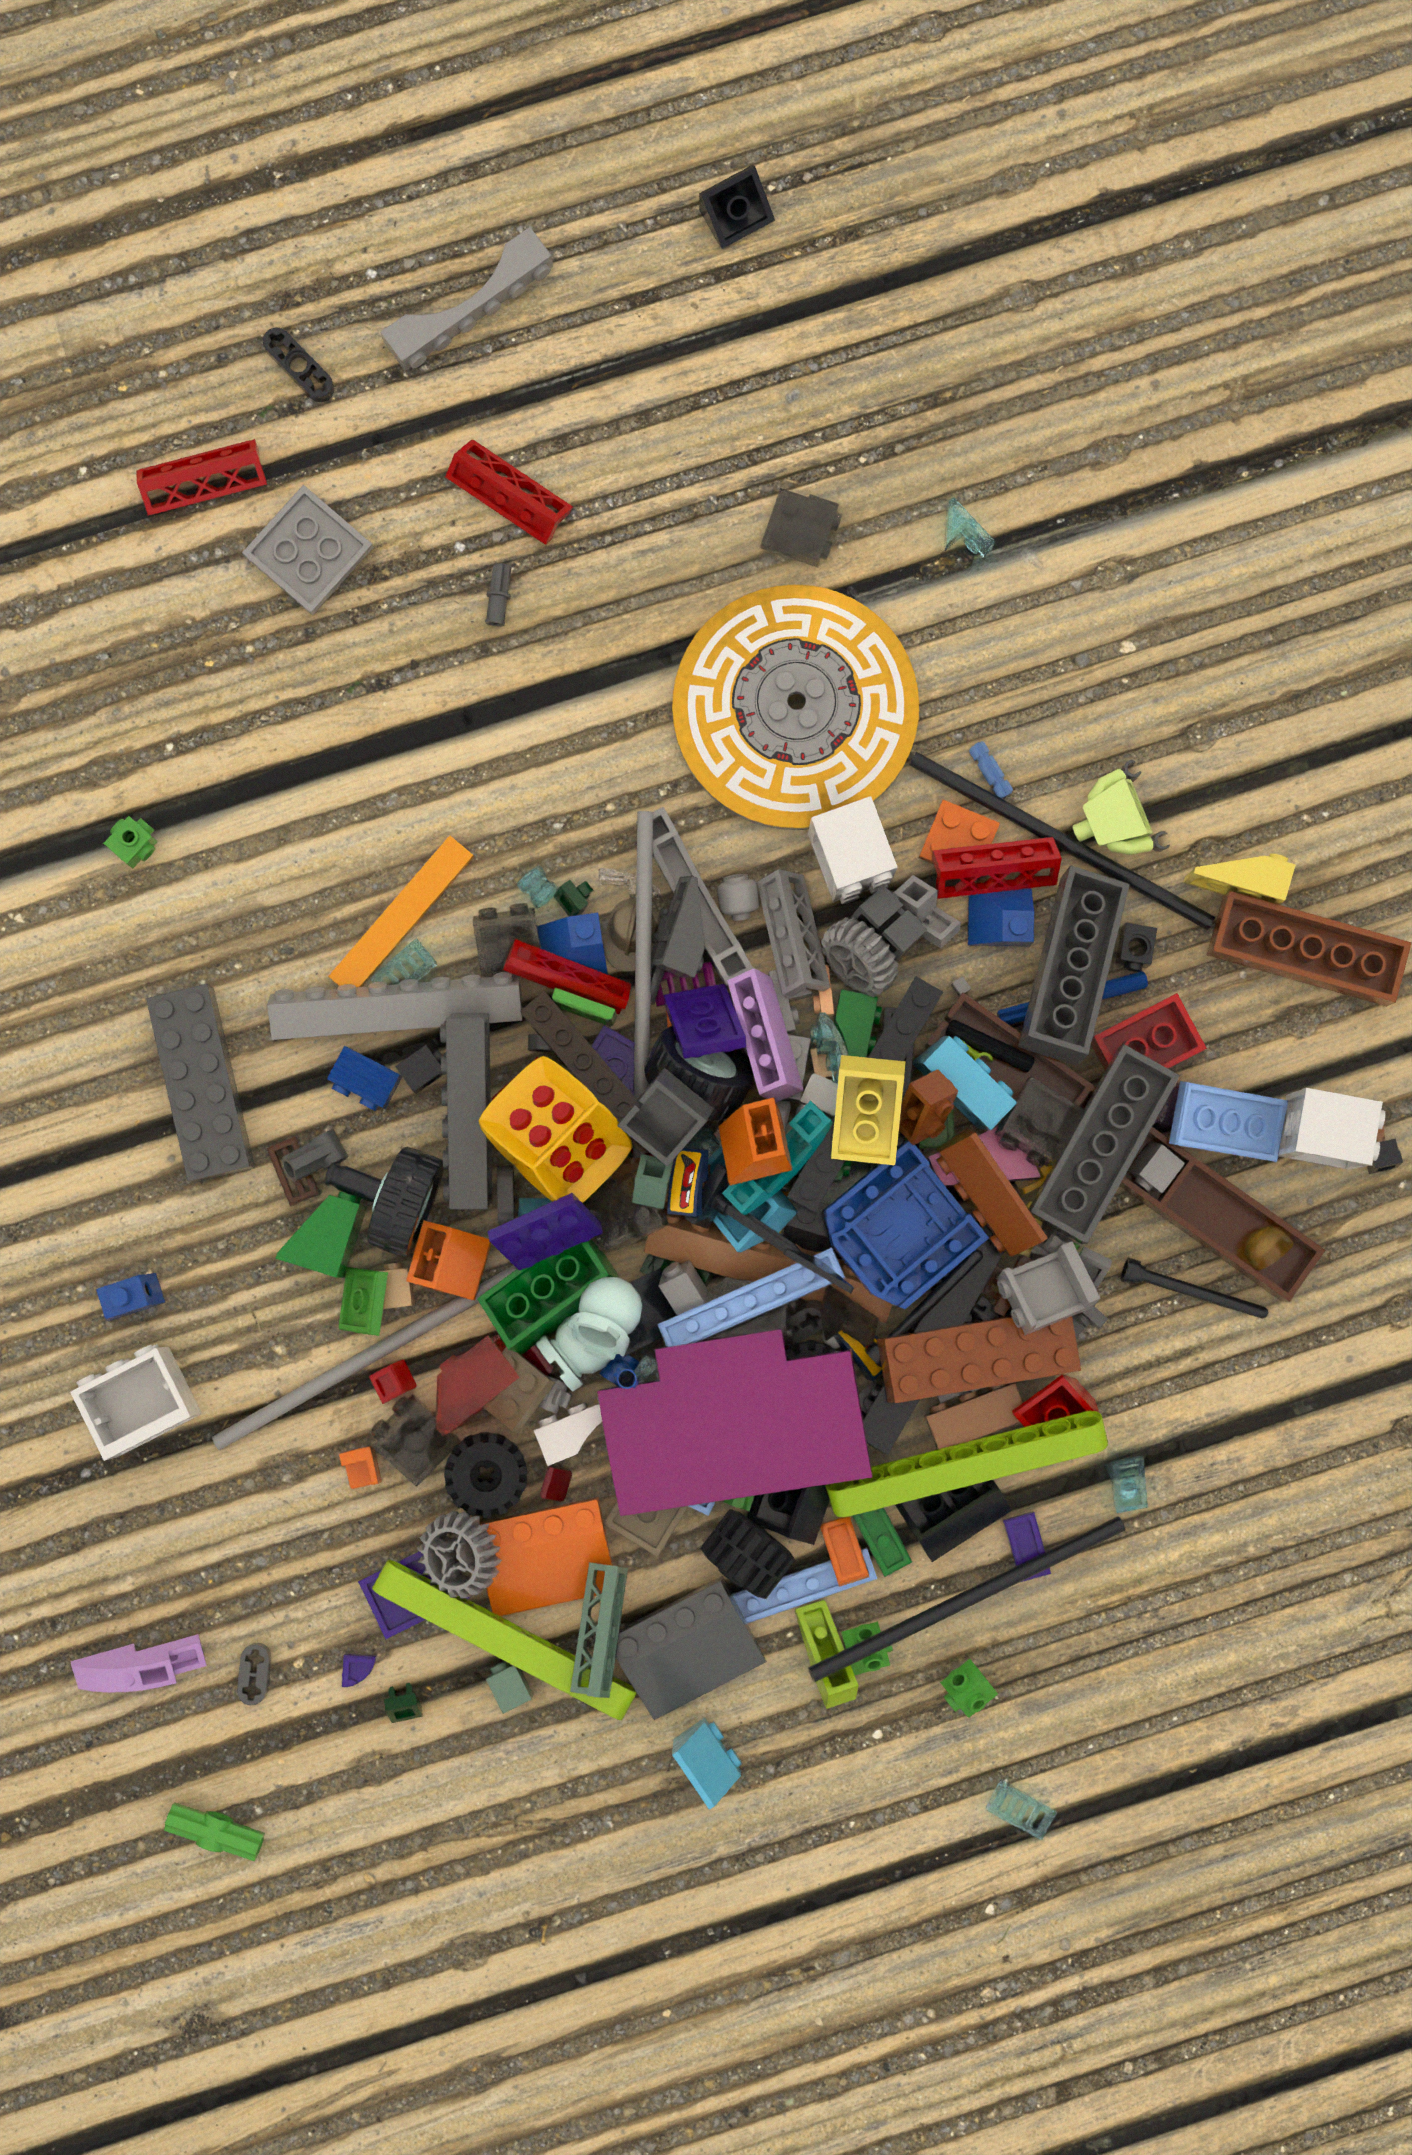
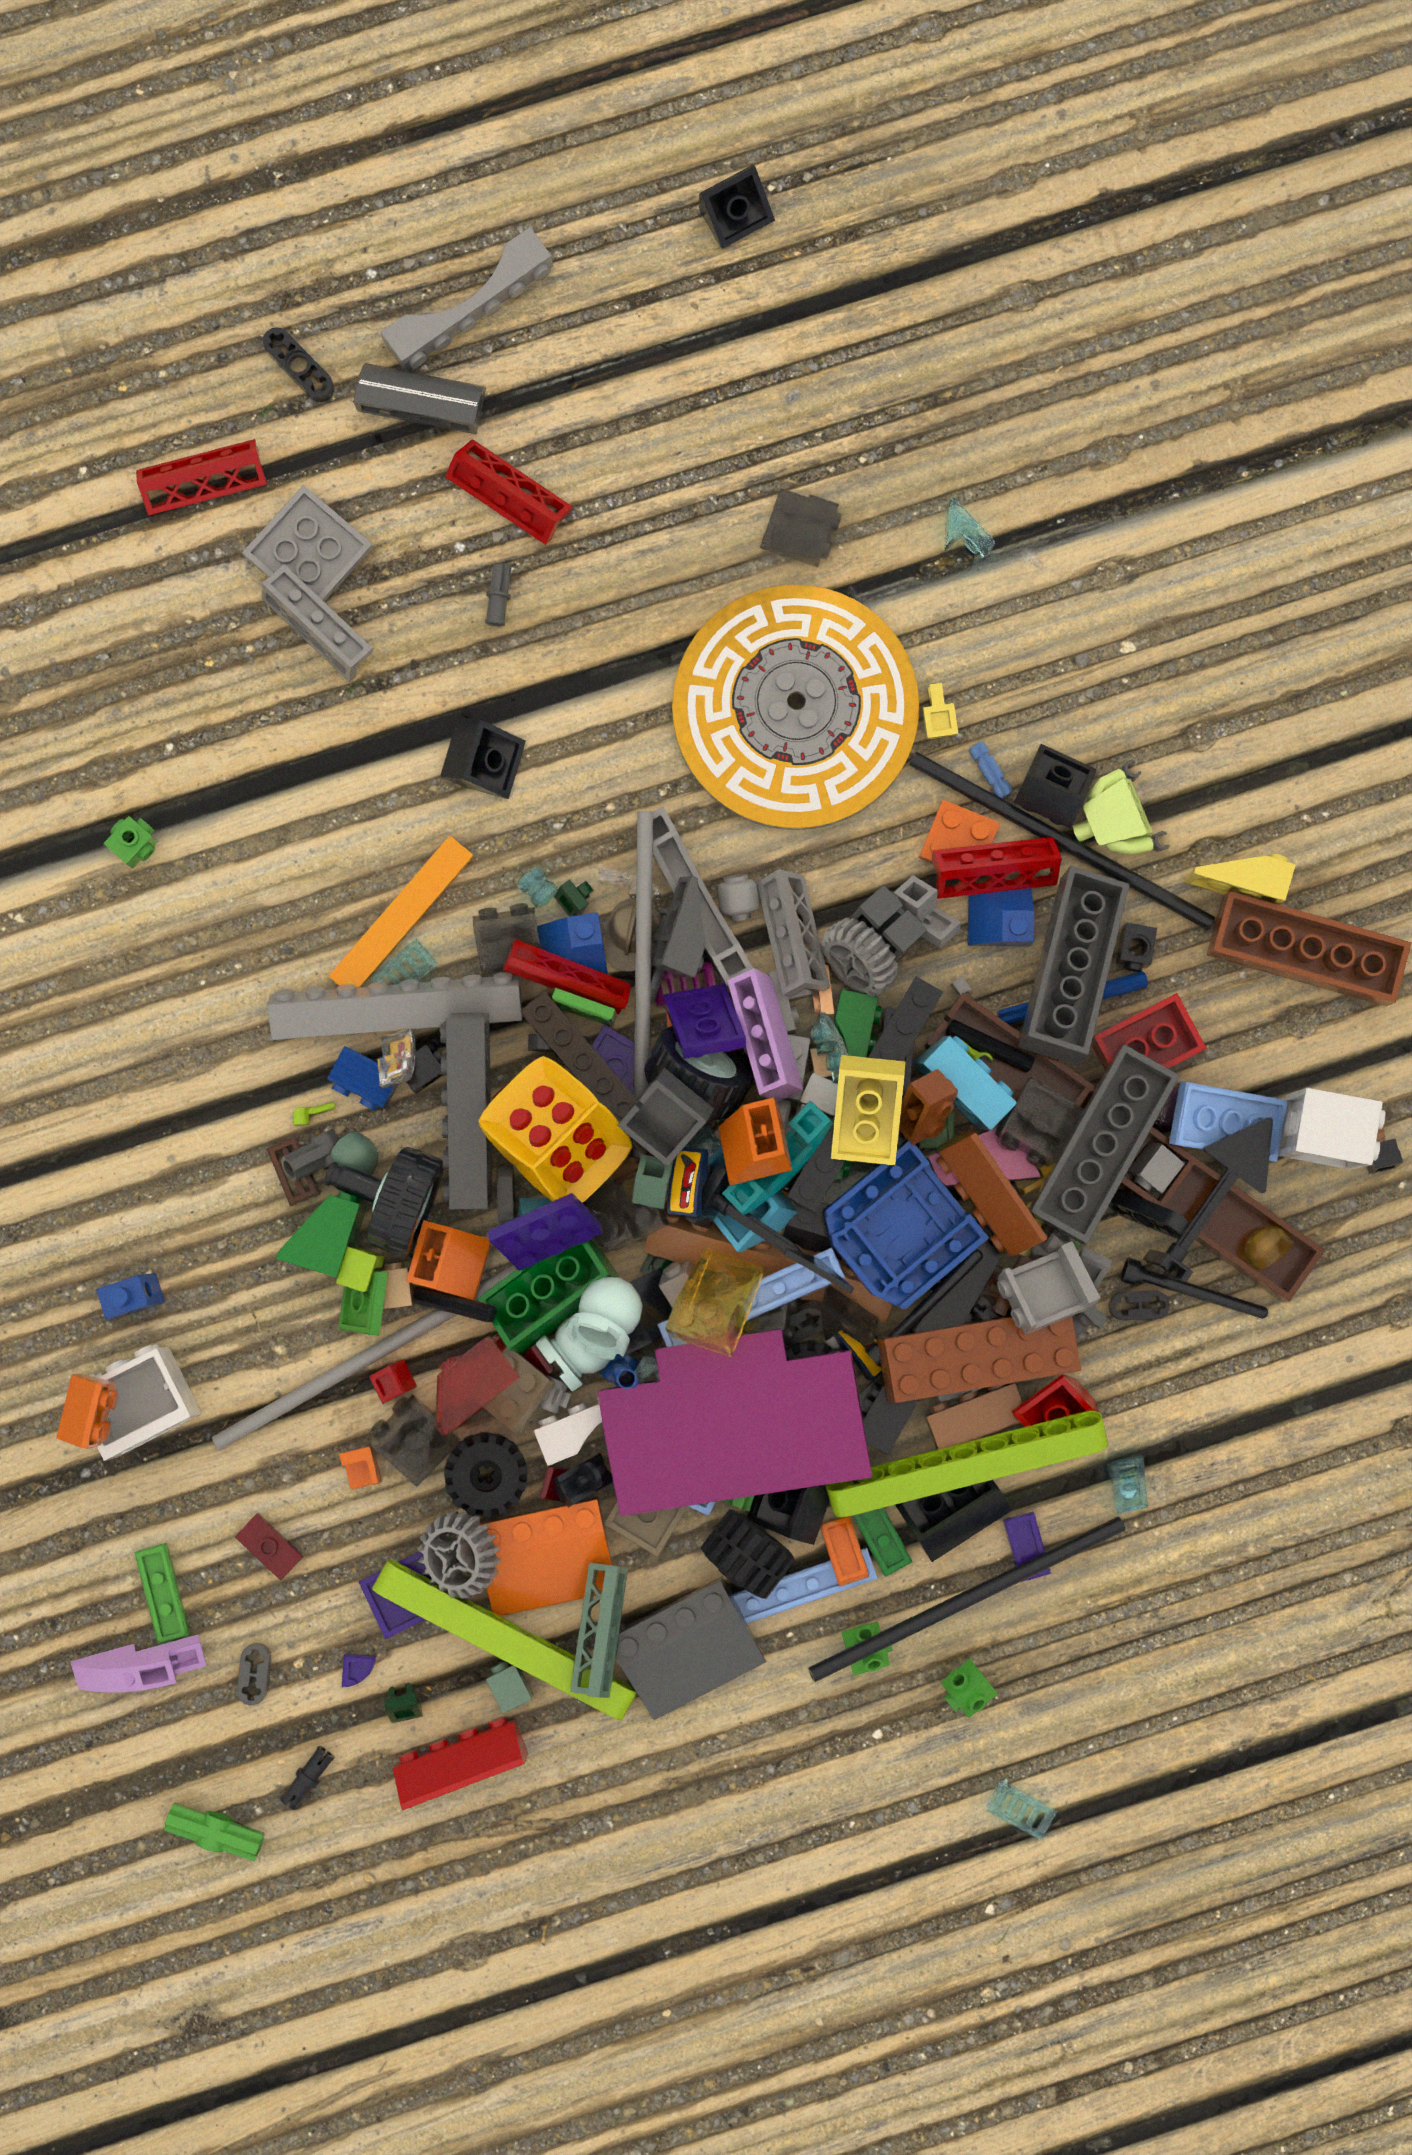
(87, 1411): none -> orange slope
(162, 1593): none -> bright green tile
(200, 1083): dark grey brick -> none
(269, 1546): none -> dark red plate
(301, 1115): none -> lime hand
(307, 1778): none -> black pin
(315, 622): none -> light grey fence
(356, 1152): none -> sand green hair
(358, 1268): none -> lime panel
(397, 1059): none -> clear slope
(419, 398): none -> dark grey brick
(454, 1304): none -> black axle
(459, 1762): none -> red slope
(483, 757): none -> black slope
(582, 1480): none -> black hips
(706, 1761): medium azure slope -> none
(715, 1302): none -> clear yellow slope
(823, 1642): lime slope -> none
(852, 850): white container -> none
(939, 717): none -> light yellow plate
(1055, 786): none -> black slope
(1138, 1298): none -> black beam
(1148, 1214): none -> black beam
(1244, 1157): none -> black piece

